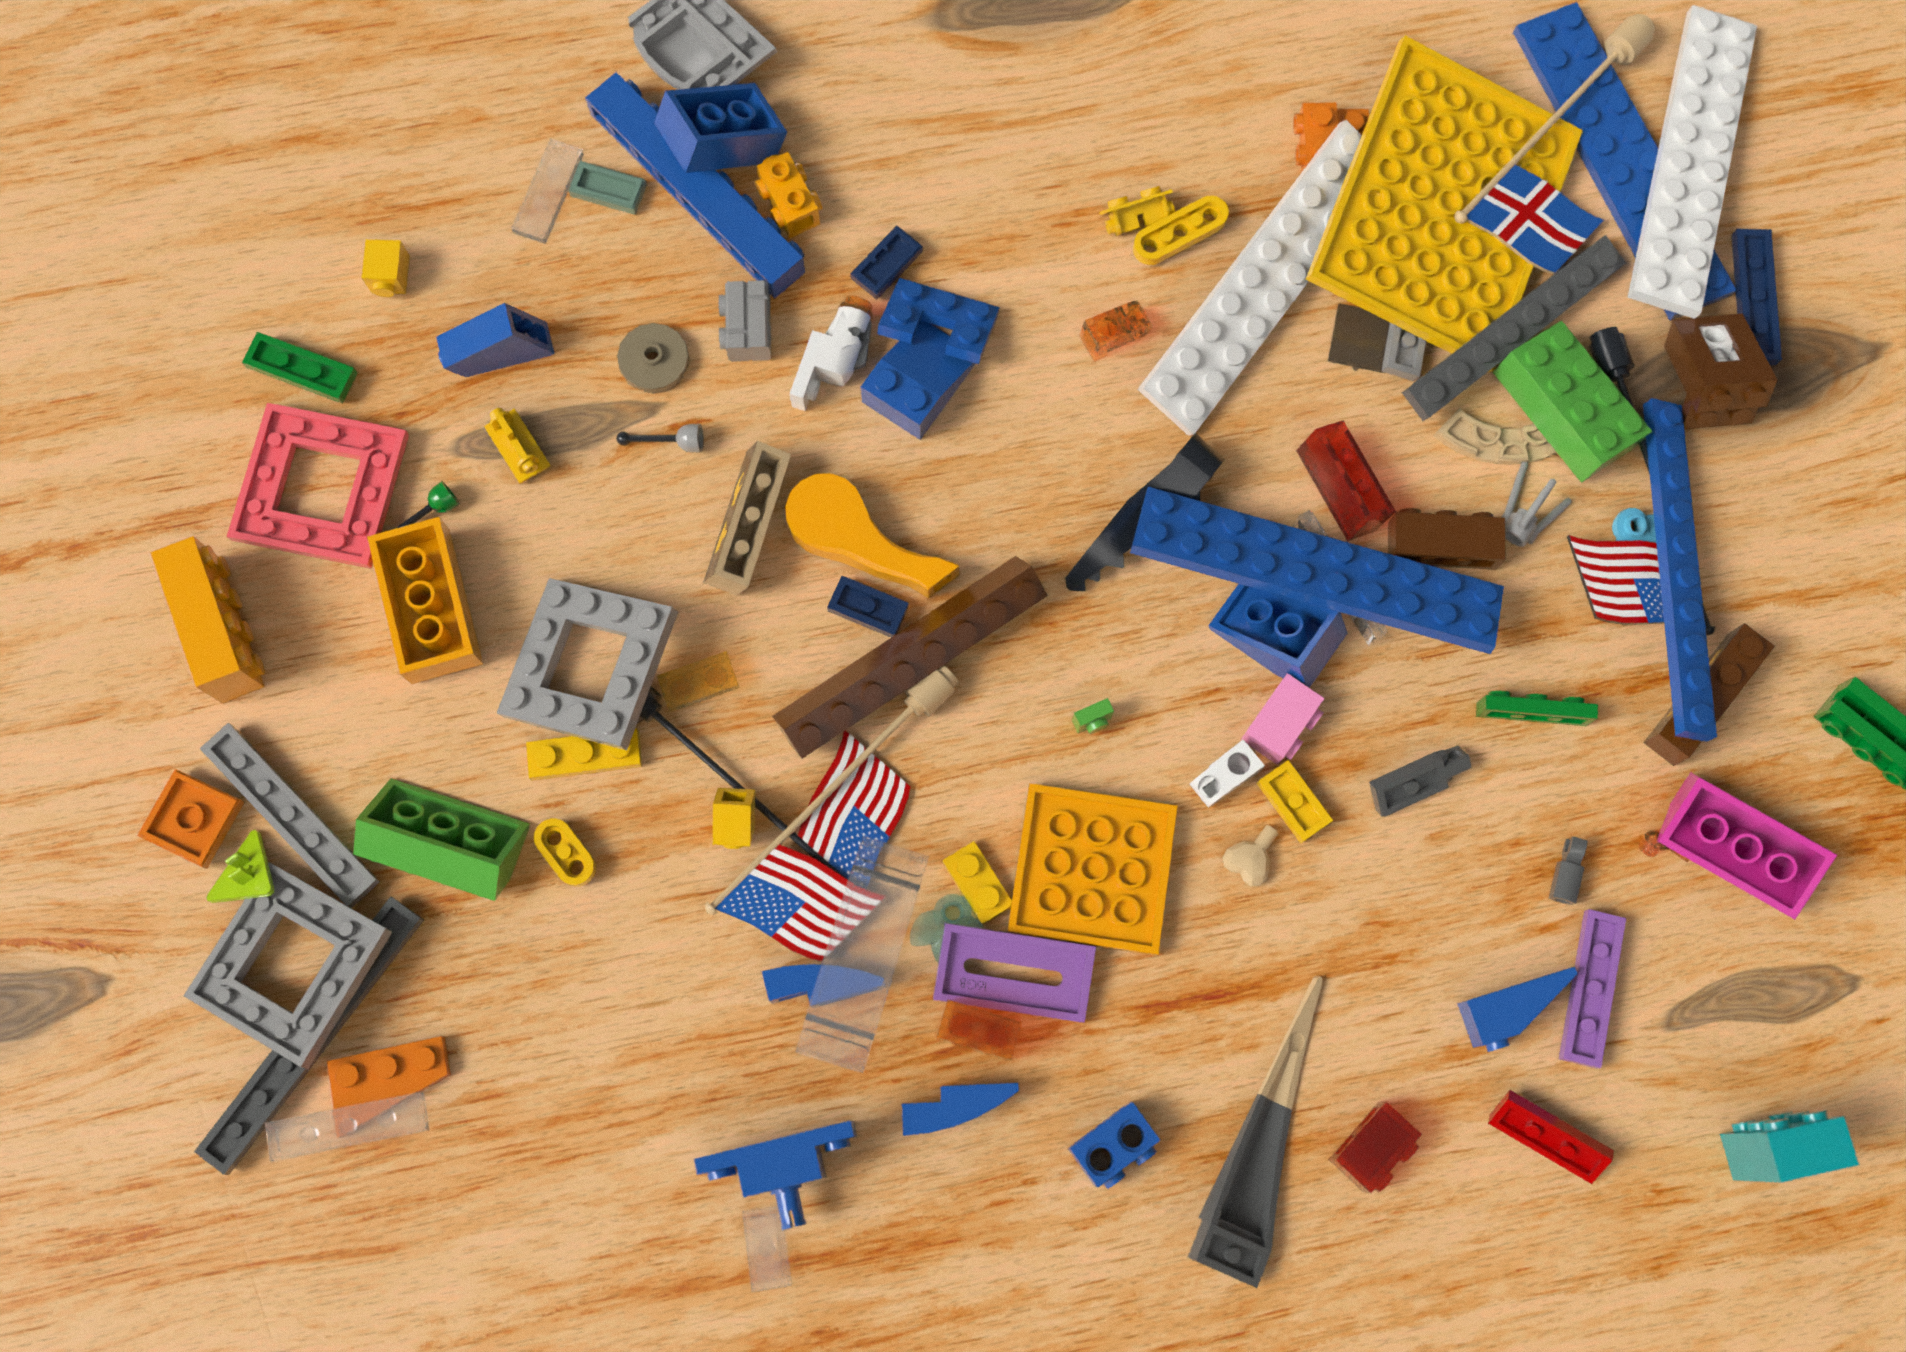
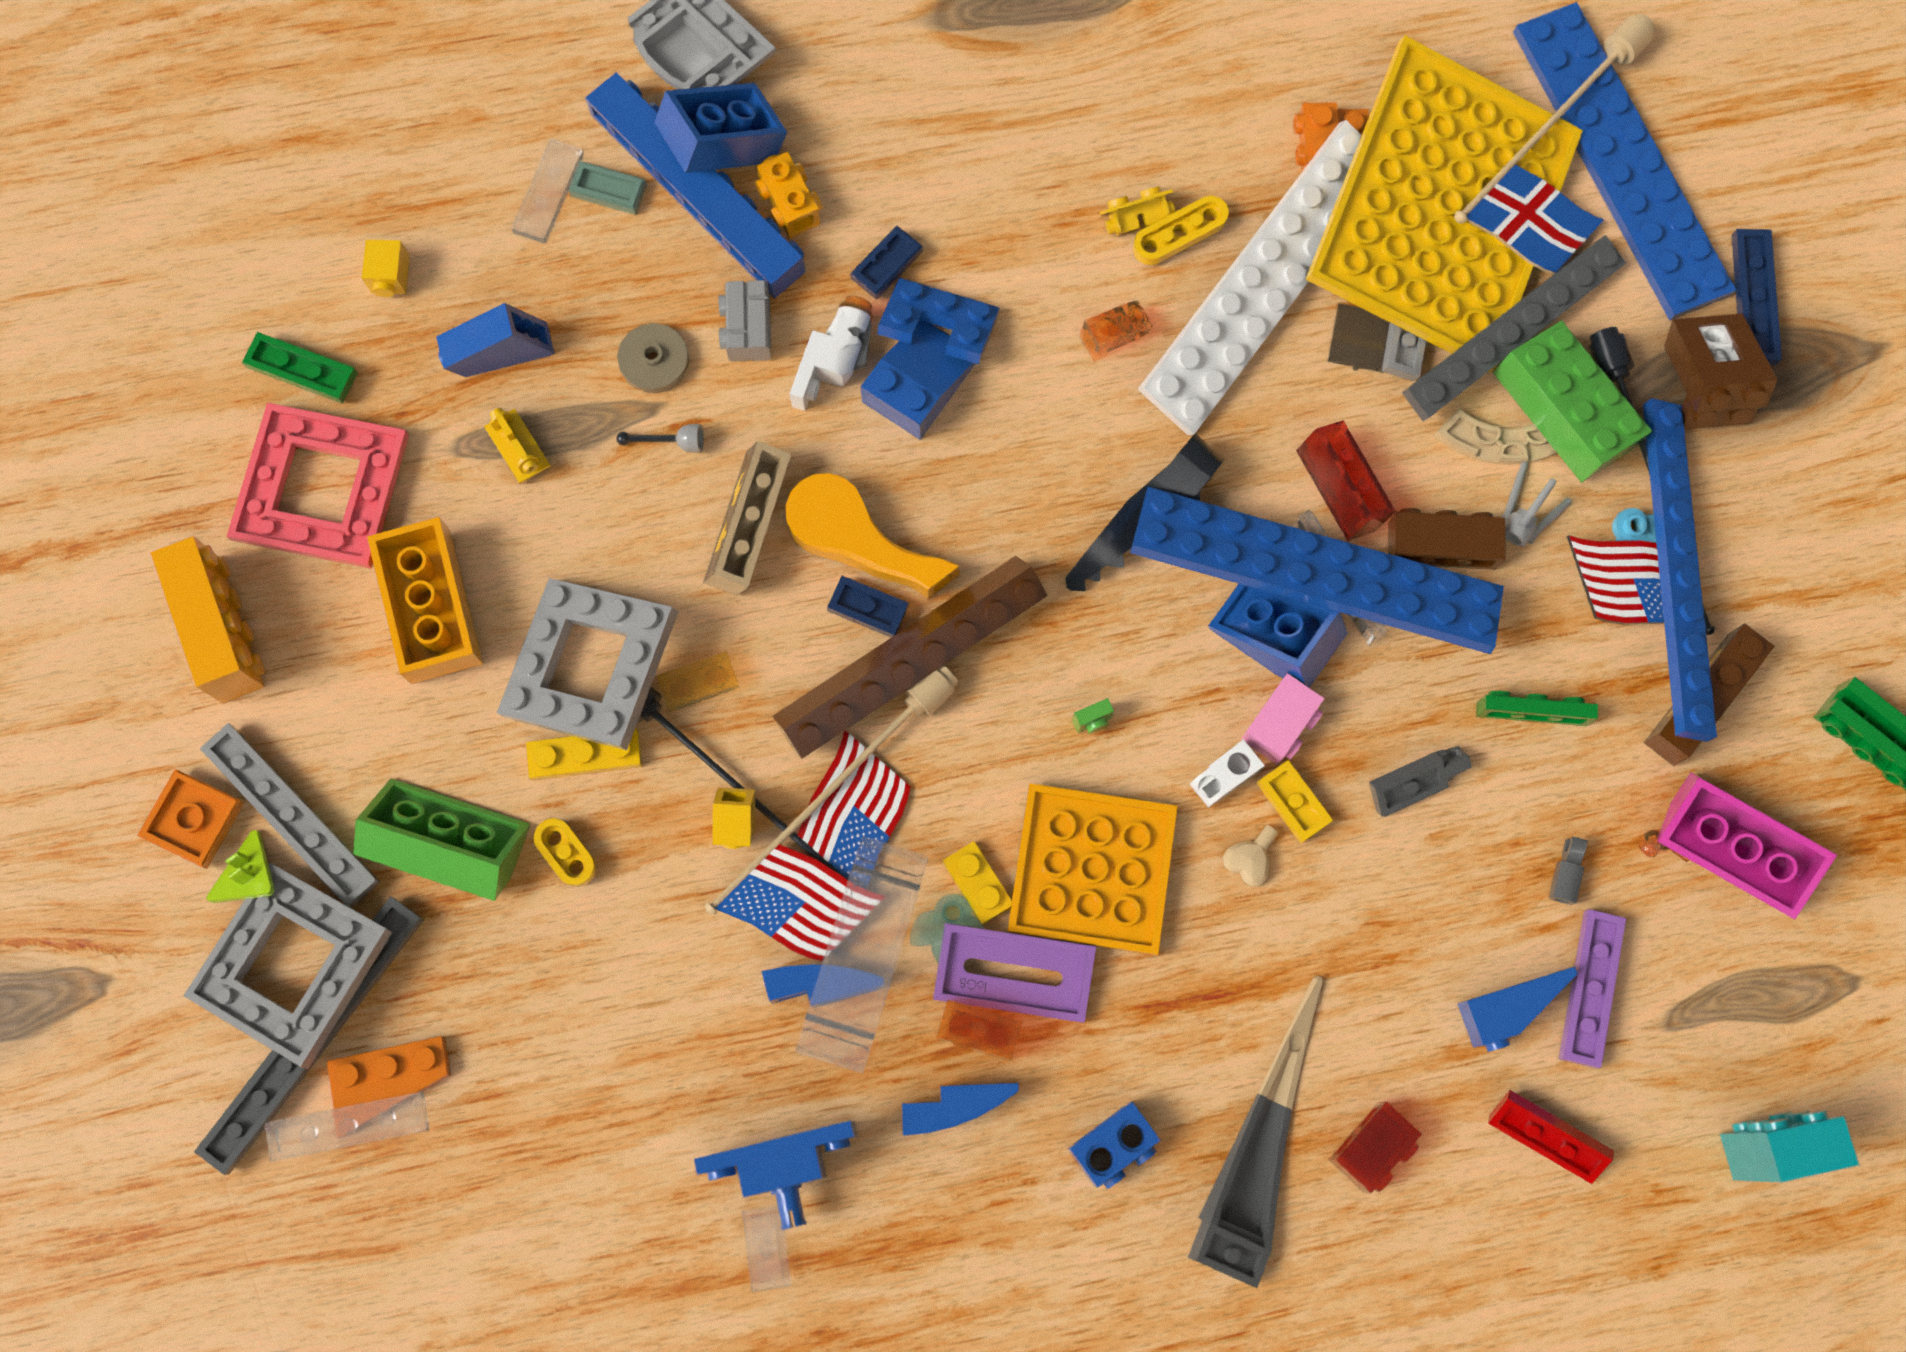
(439, 499): green hinge -> none
(1692, 163): white plate -> none

